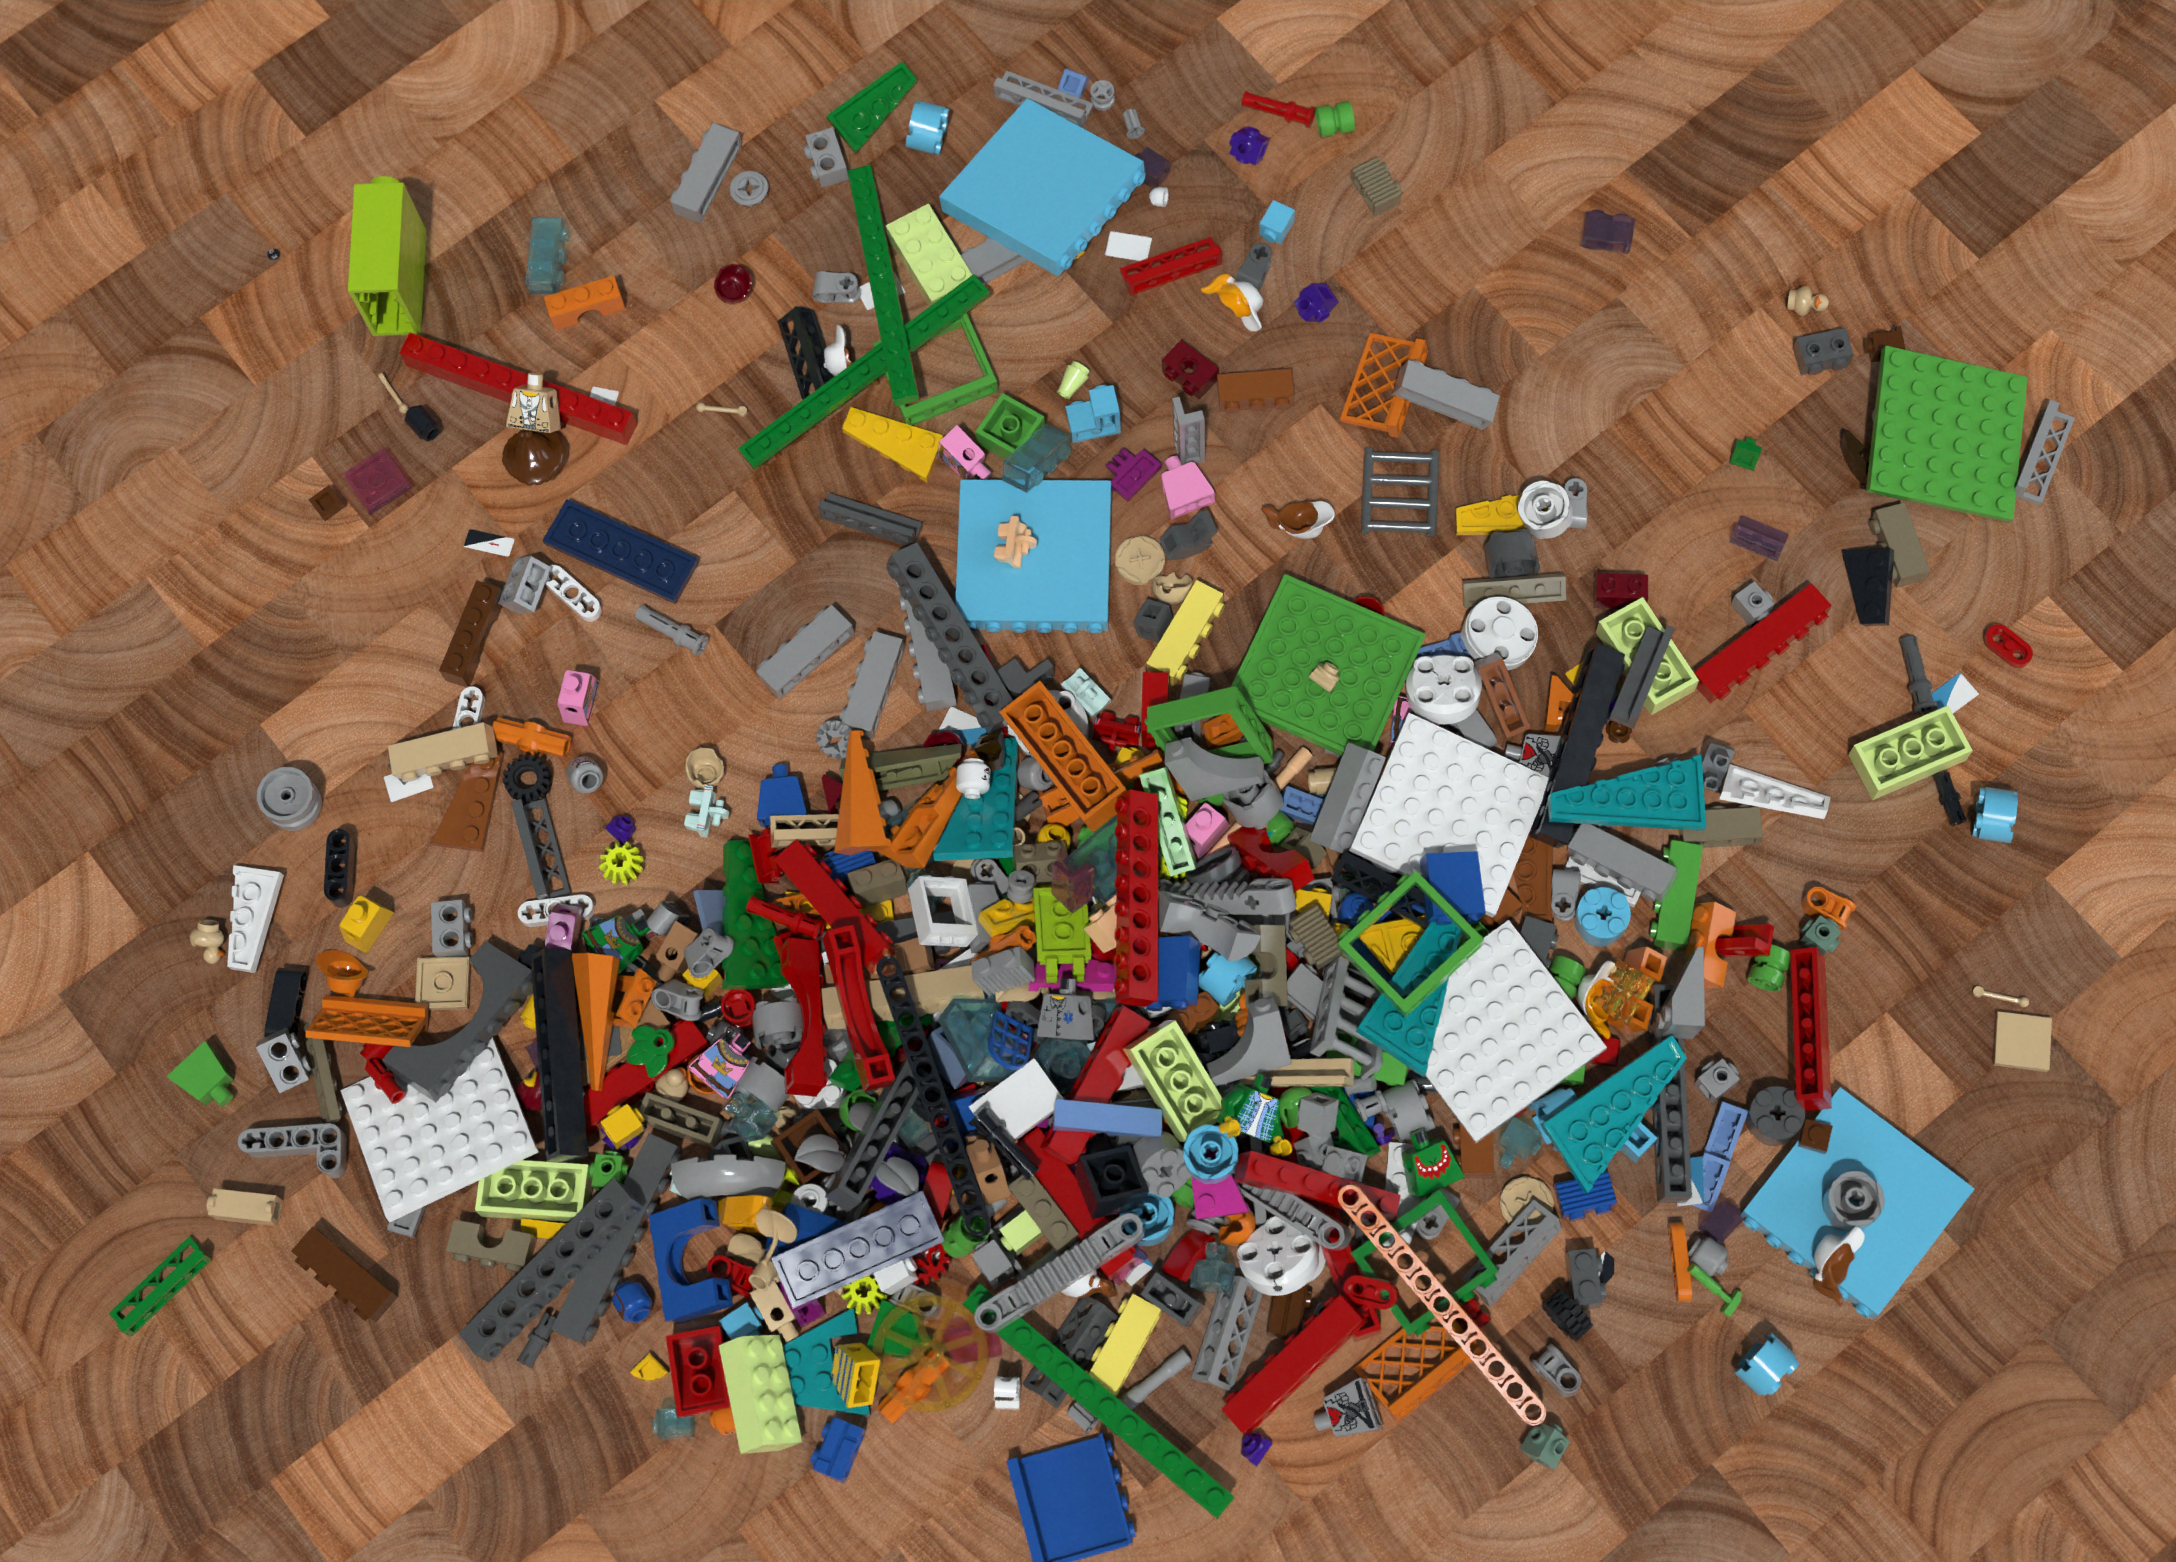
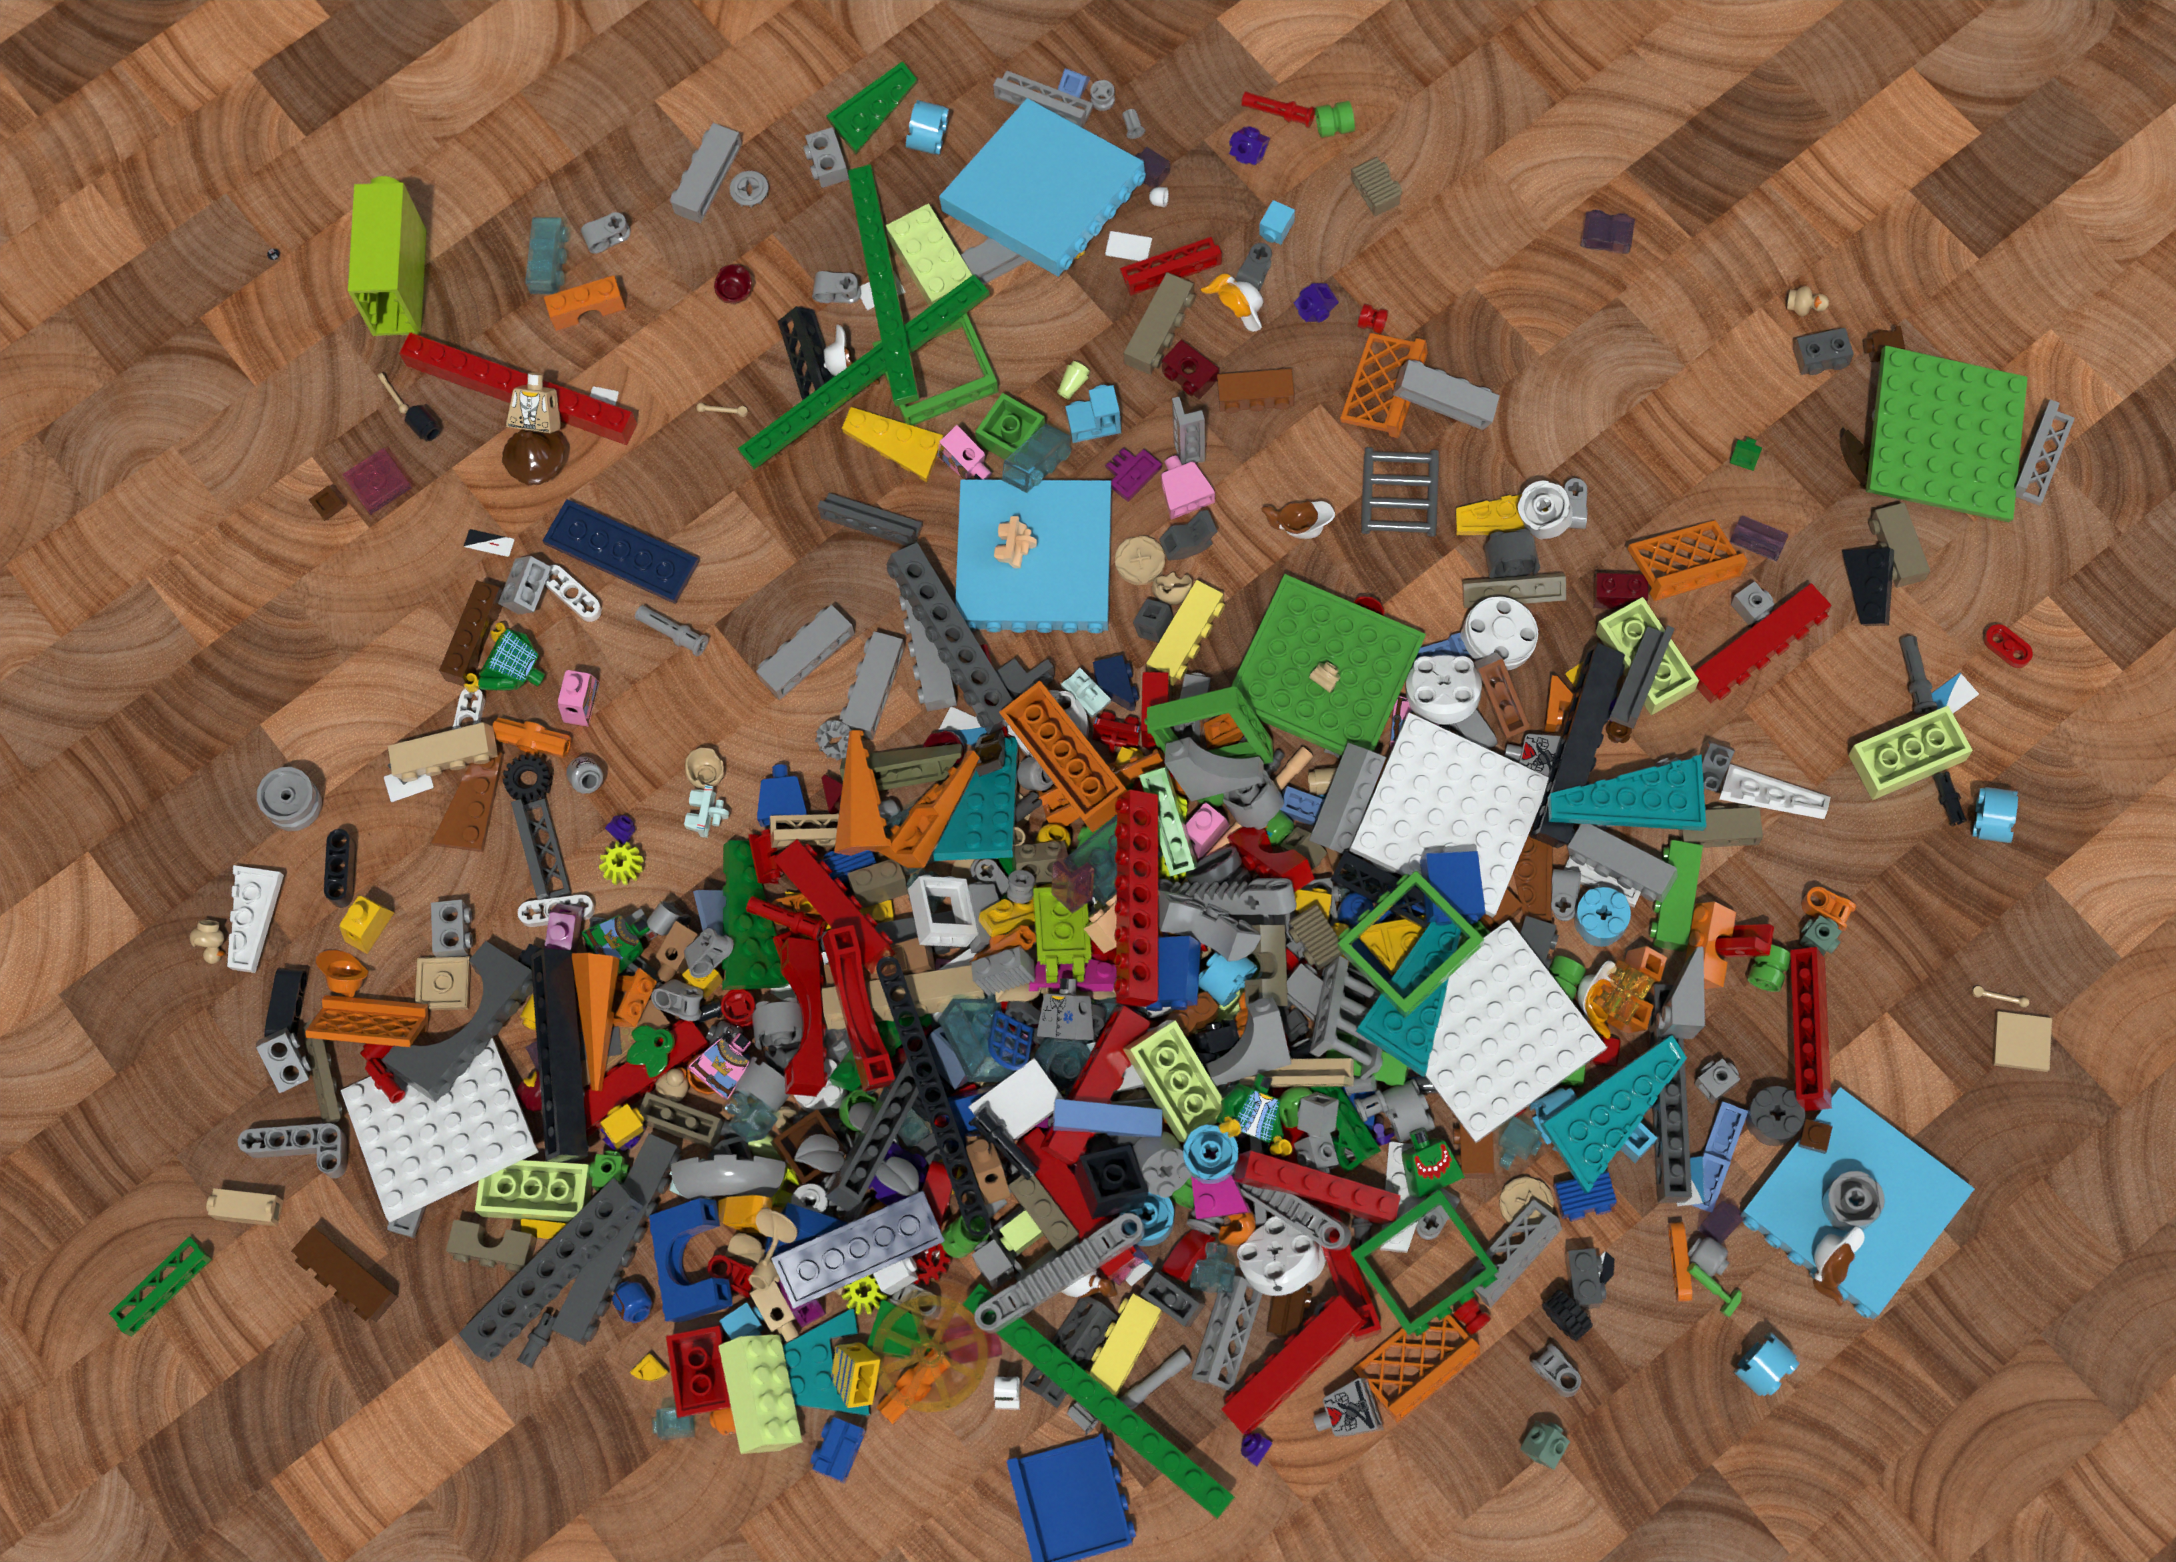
(204, 1076): bright green torso -> none
(507, 664): none -> green torso
(602, 232): none -> light grey piece
(973, 778): white head -> none
(1113, 679): none -> dark blue slope
(1159, 324): none -> dark tan brick
(1344, 1163): light grey brick -> none
(1367, 317): none -> red wheel
(1372, 1291): red plate -> none
(1446, 1316): beam -> none
(1696, 574): none -> orange fence

